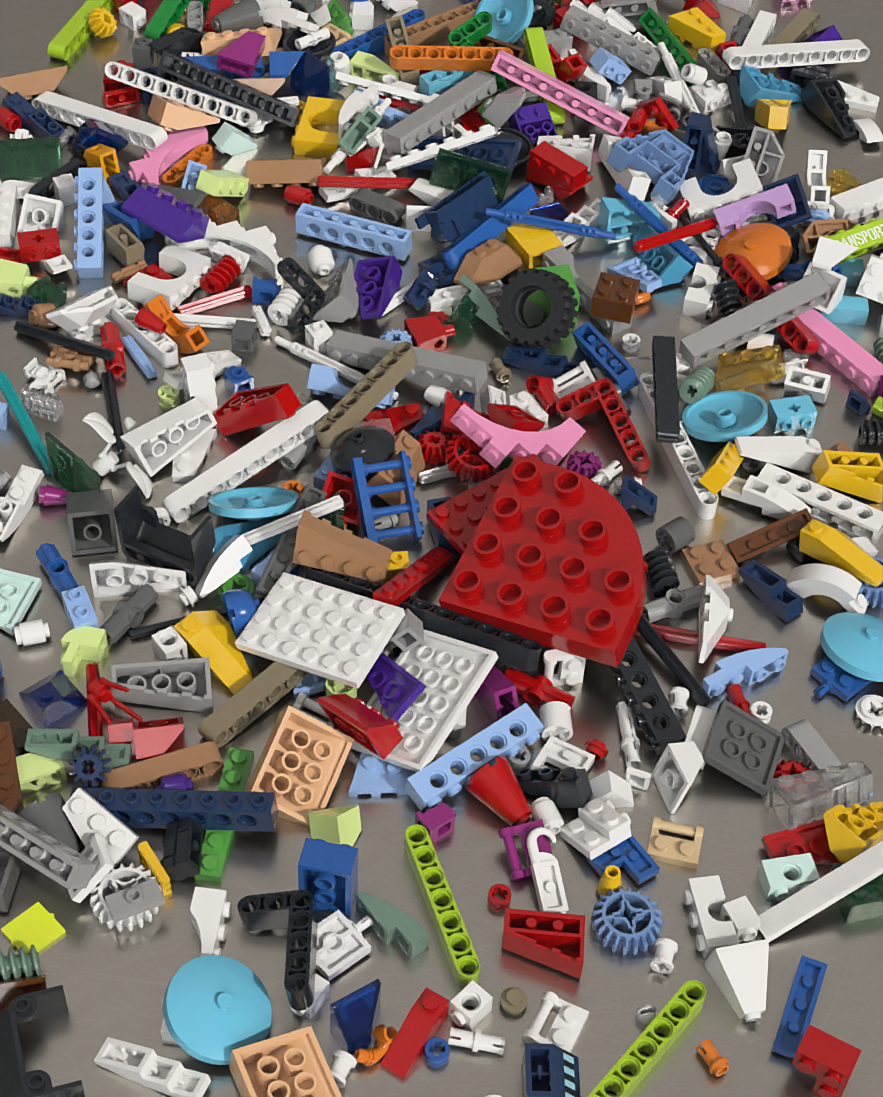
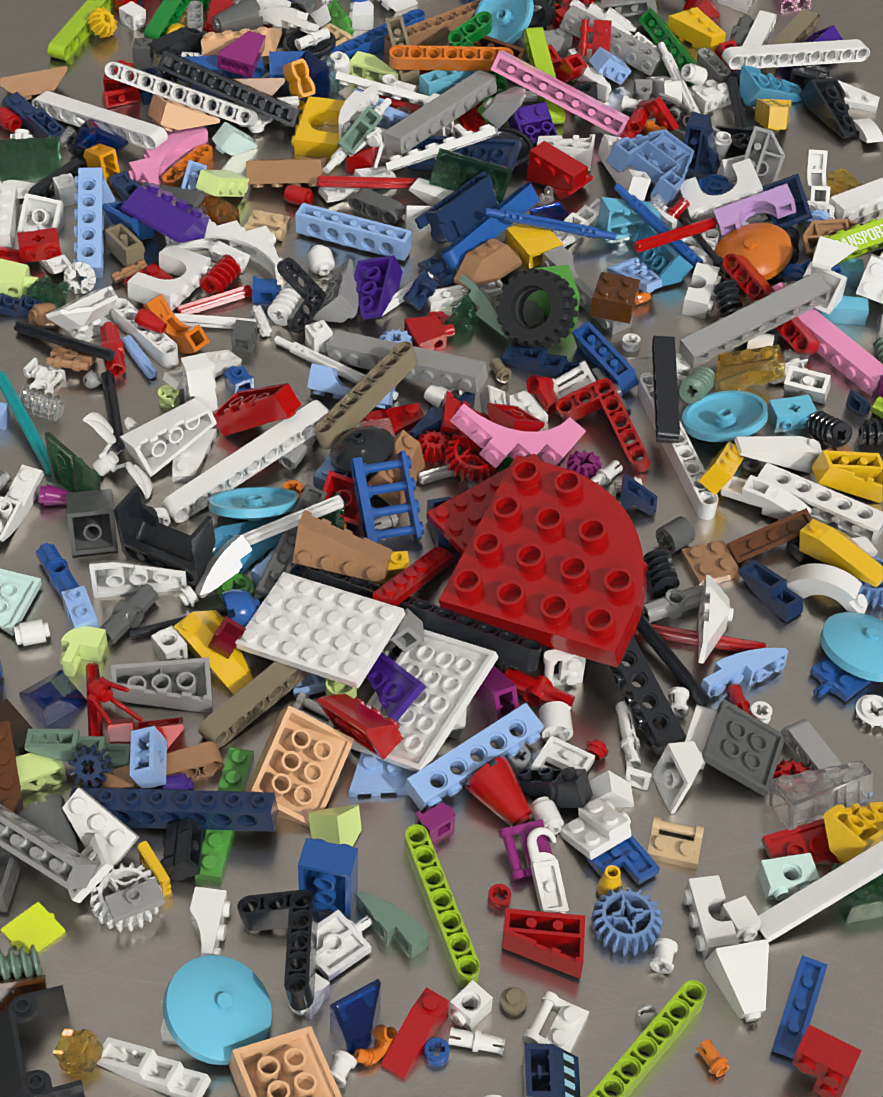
(78, 1051): none -> clear yellow brick
(83, 270): none -> white gear
(148, 757): none -> light blue brick
(226, 636): none -> dark red panel
(275, 222): none -> tan plate
(298, 77): none -> light orange brick
(601, 36): none -> red plate
(829, 429): none -> black piece

